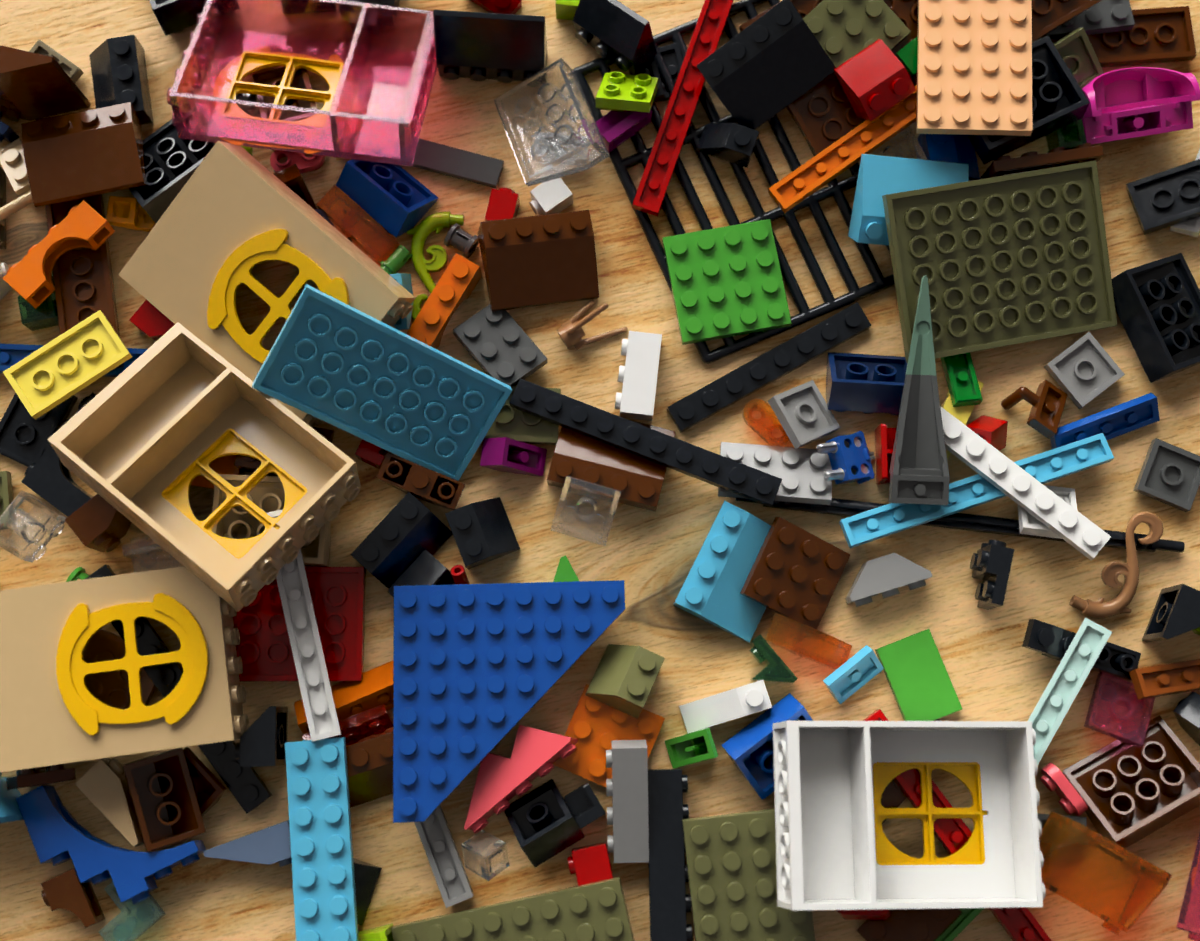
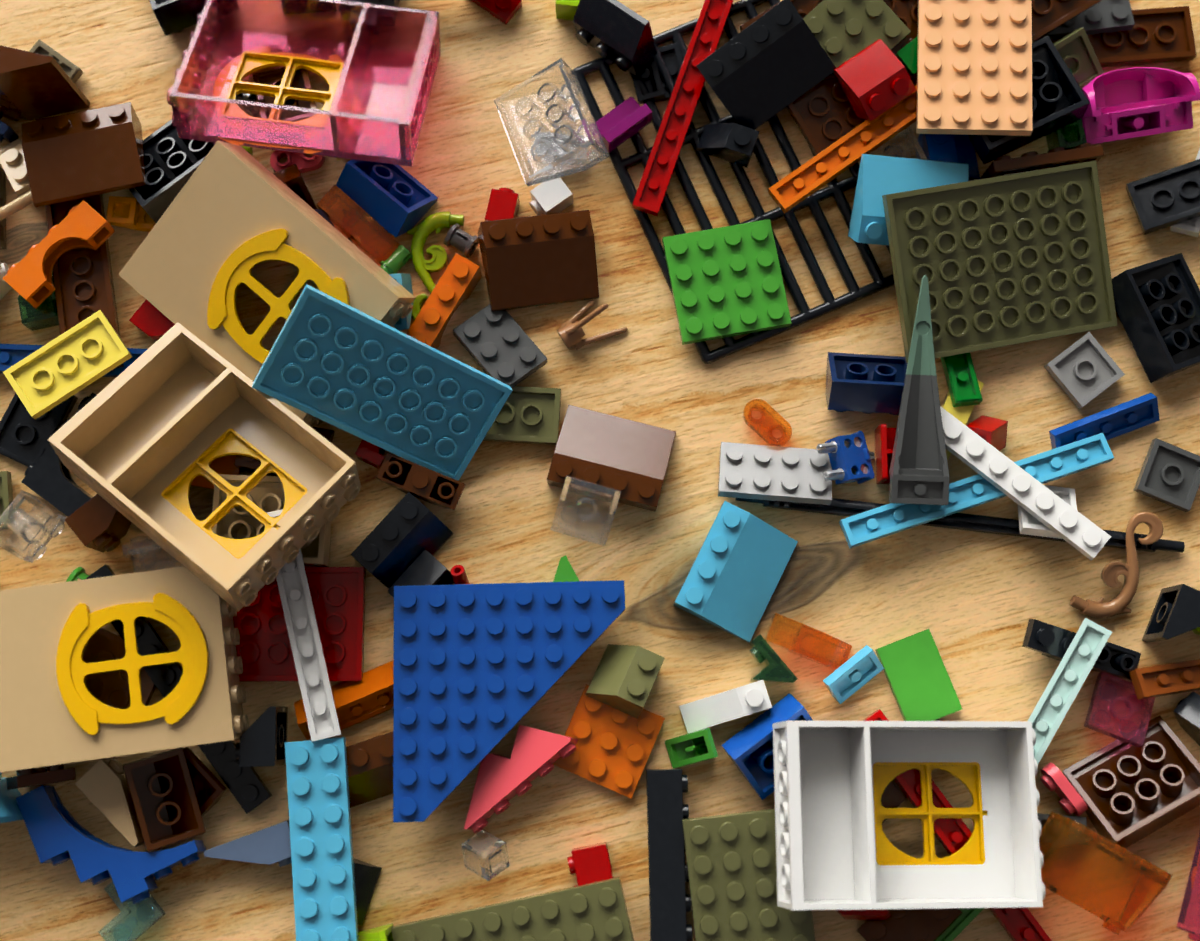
(70, 894): reddish brown arch -> none
(121, 76): black slope -> none
(364, 724): clear red plate -> none
(444, 858): light grey plate -> none
(458, 163): dark grey tile -> none
(482, 532): black slope -> none
(489, 45): black slope -> none
(513, 456): magenta slope -> none
(543, 823): black slope -> none
(584, 805): black panel -> none
(626, 92): lime plate -> none
(629, 801): light grey brick -> none
(639, 375): white brick -> none
(646, 442): black plate -> none
(768, 367): black plate -> none
(795, 573): reddish brown plate -> none
(803, 414): light grey plate -> none
(884, 577): light grey slope -> none
(992, 566): black plate -> none
(1046, 406): reddish brown plate -> none

